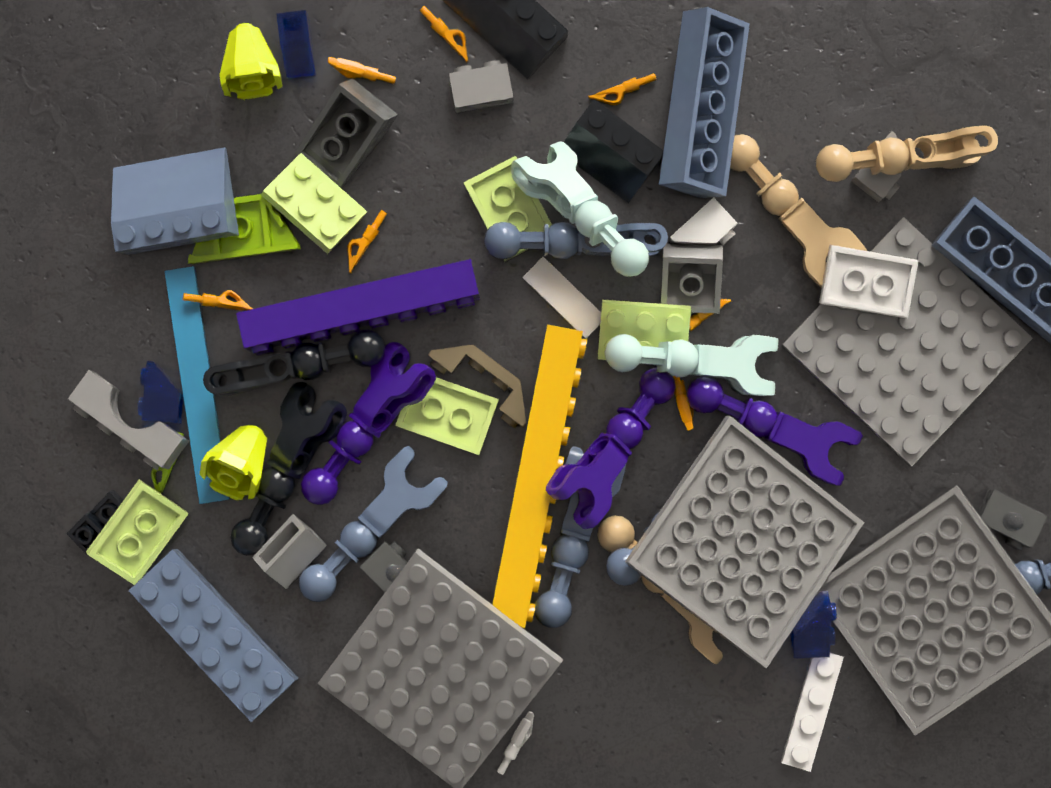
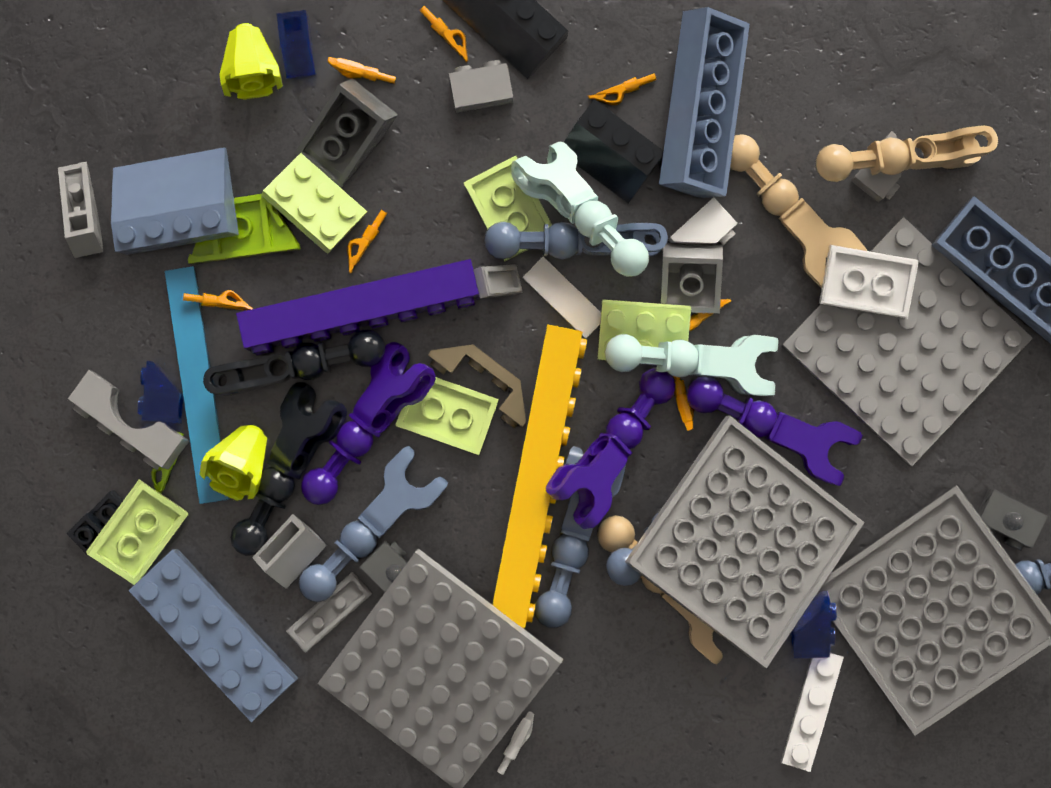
(79, 210): none -> light grey slope
(329, 613): none -> light grey tile
(498, 281): none -> light grey tile

